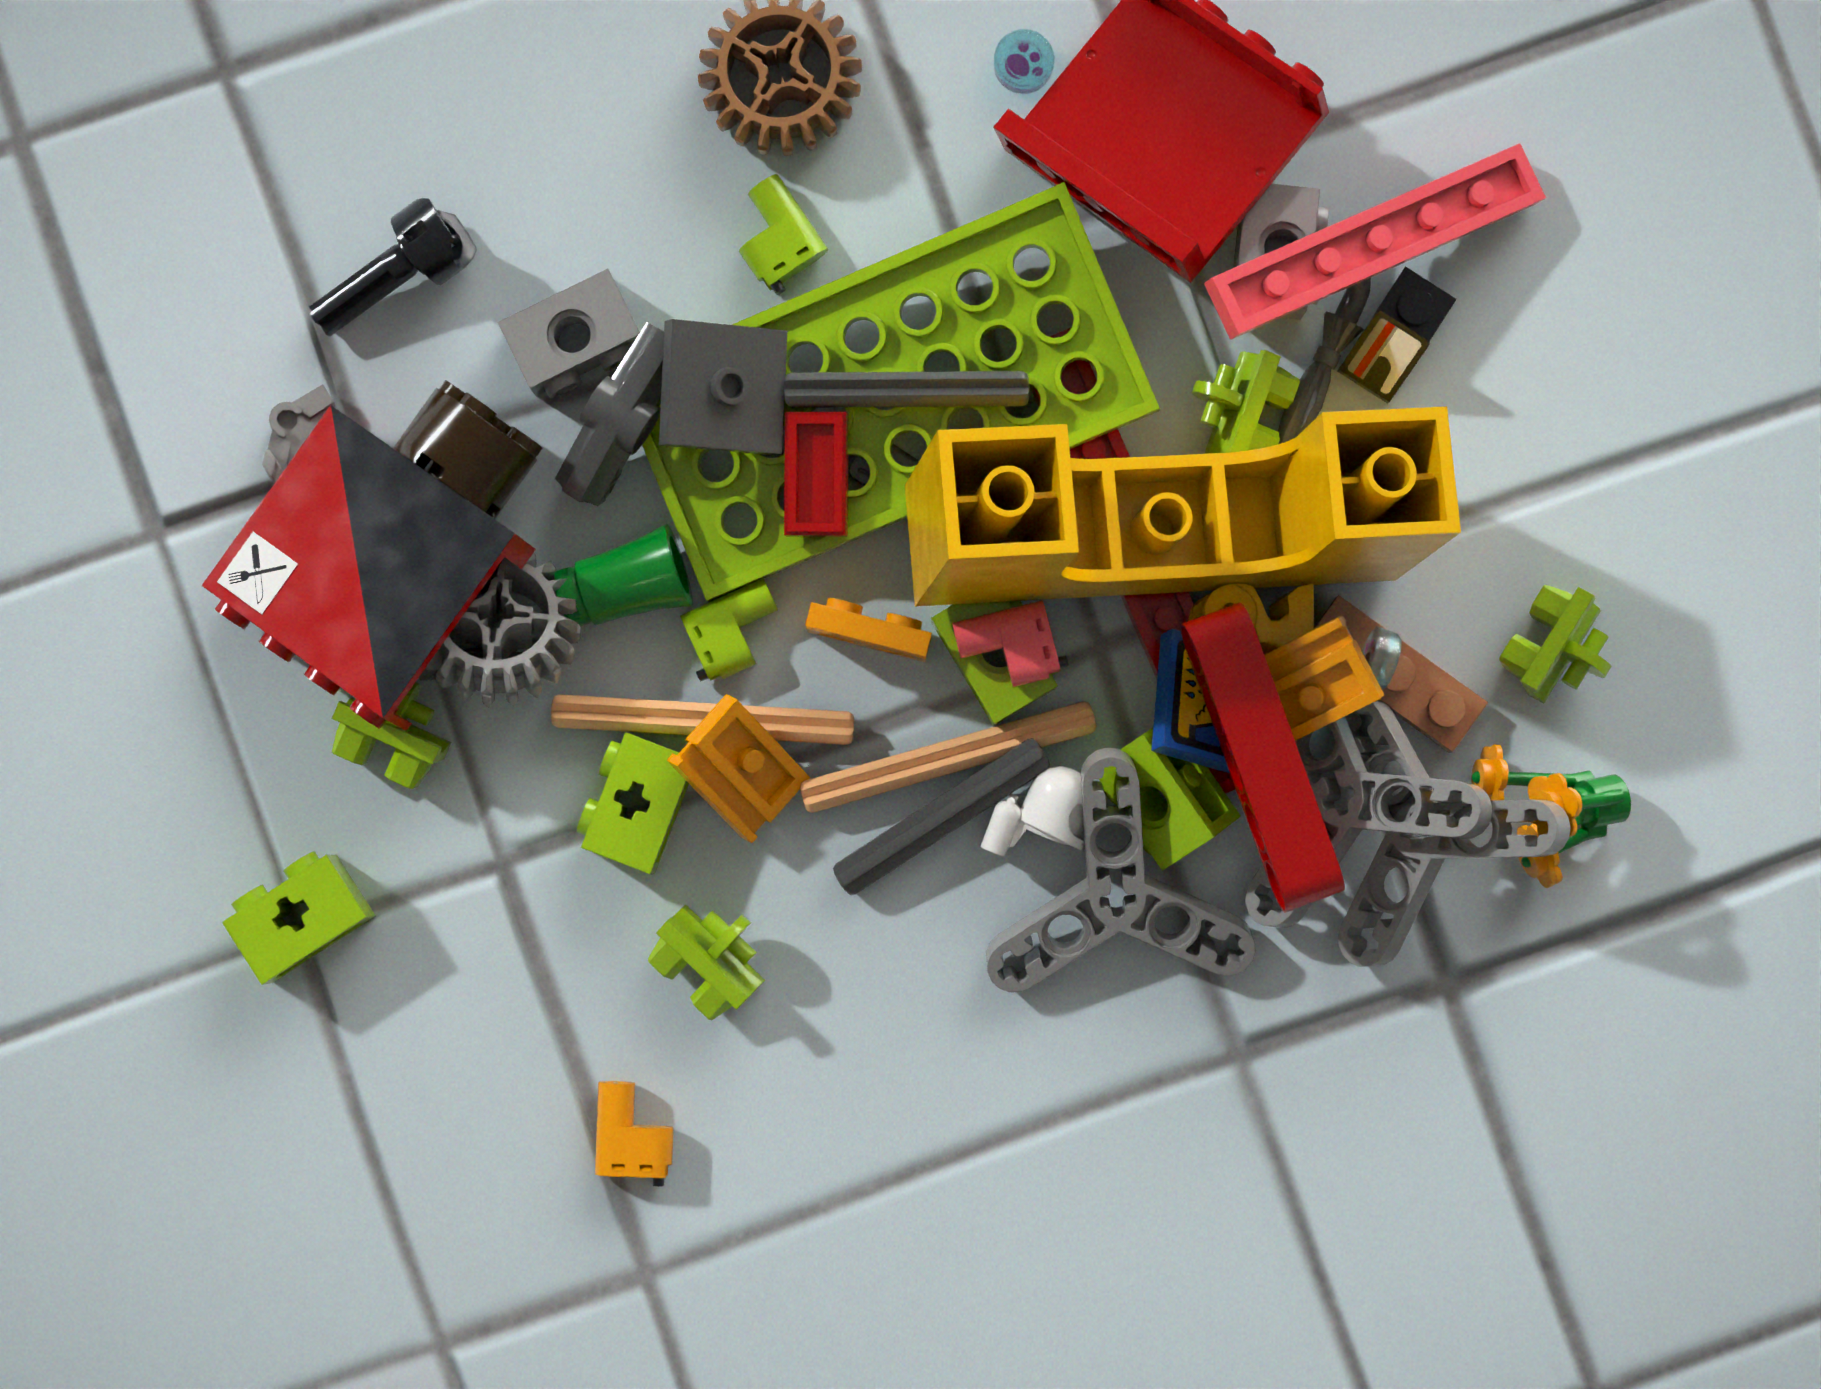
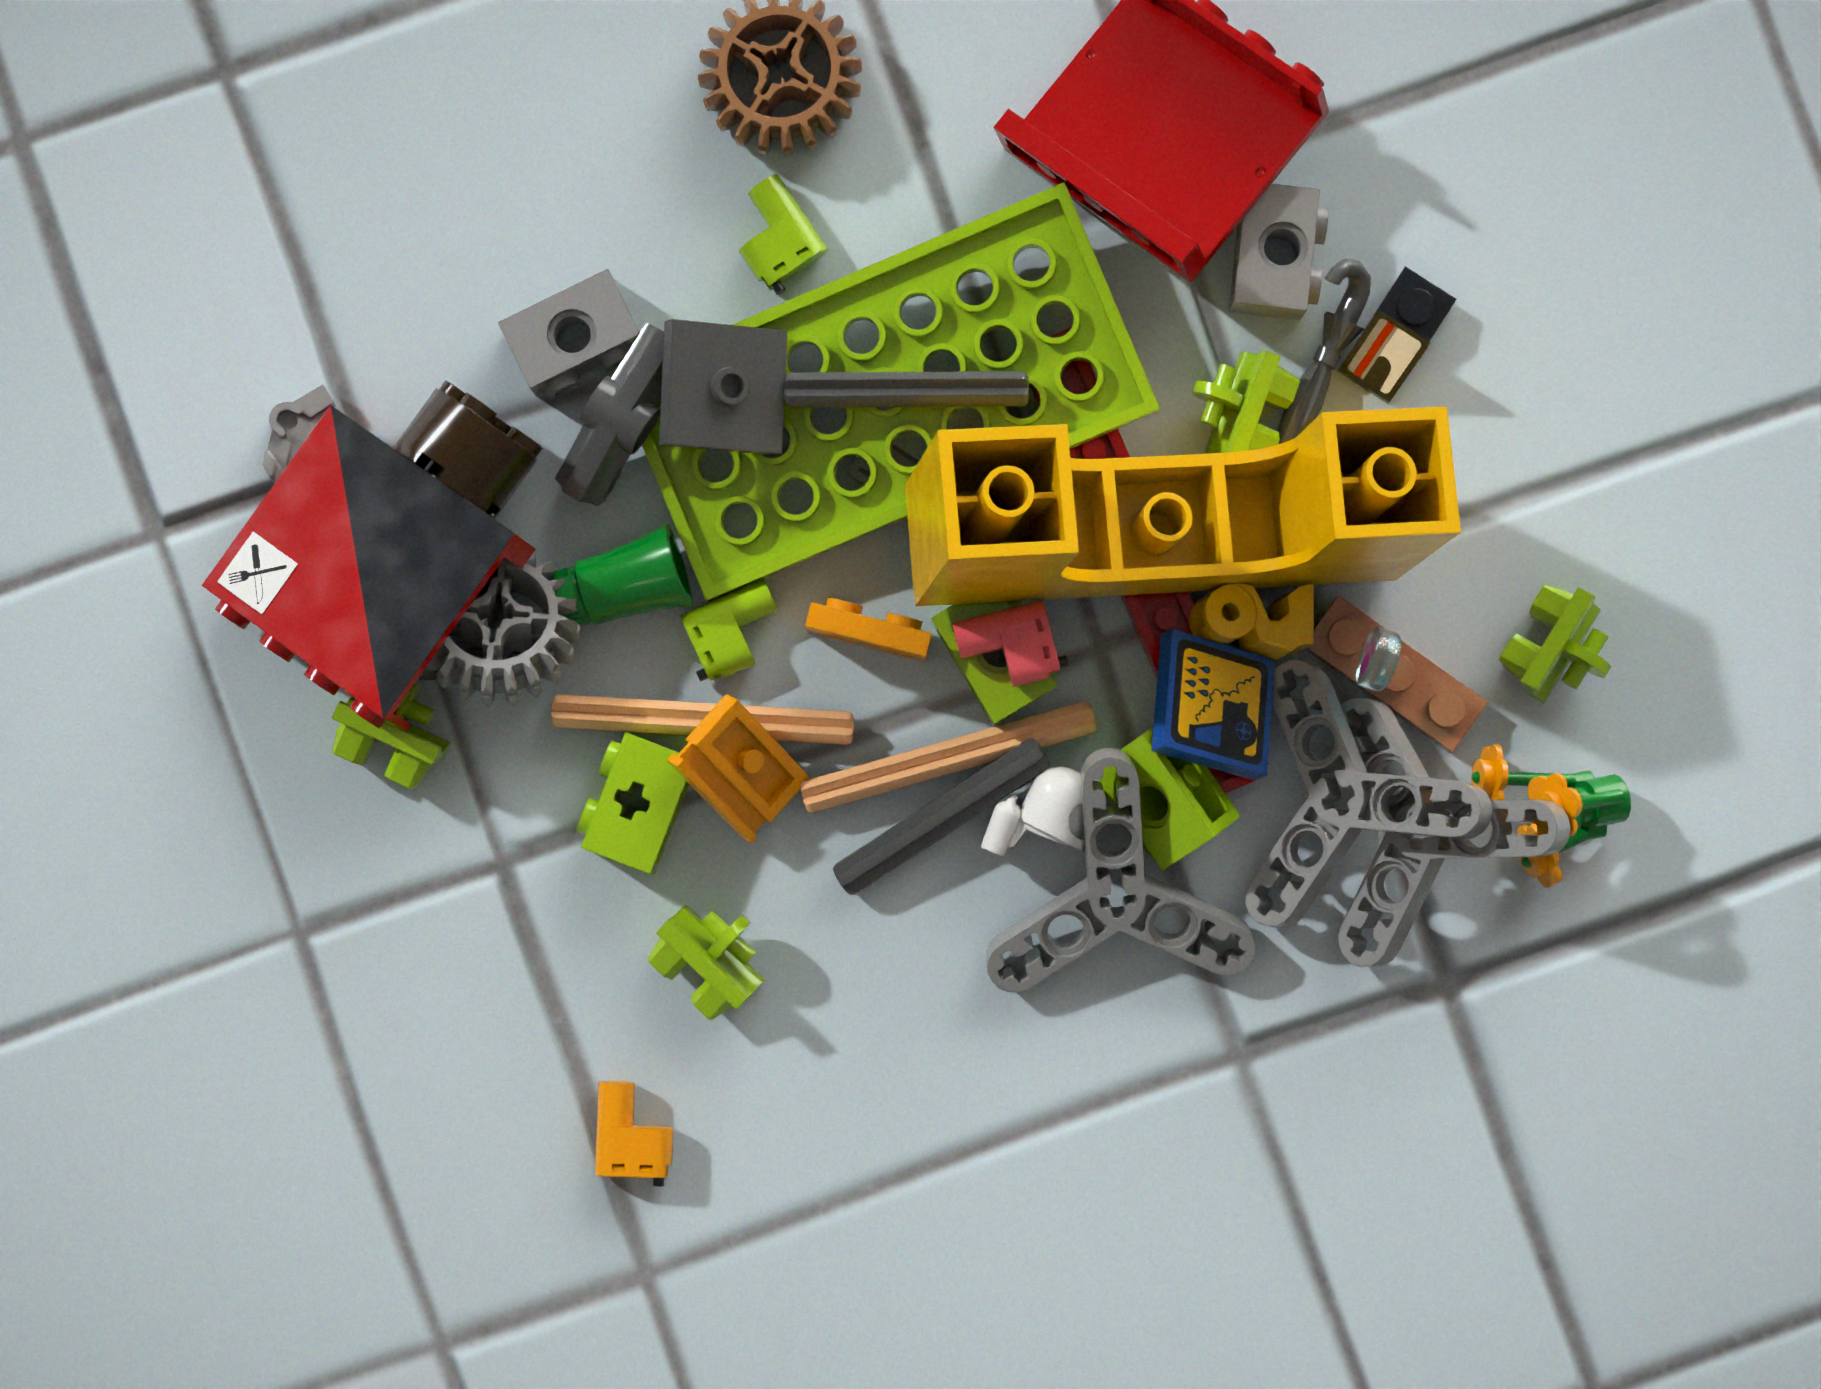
(279, 948): lime brick -> none
(422, 246): black piece -> none
(816, 474): red tile -> none
(1023, 61): clear light blue tile -> none
(1262, 757): red beam -> none
(1322, 677): light orange plate -> none
(1374, 241): coral plate -> none

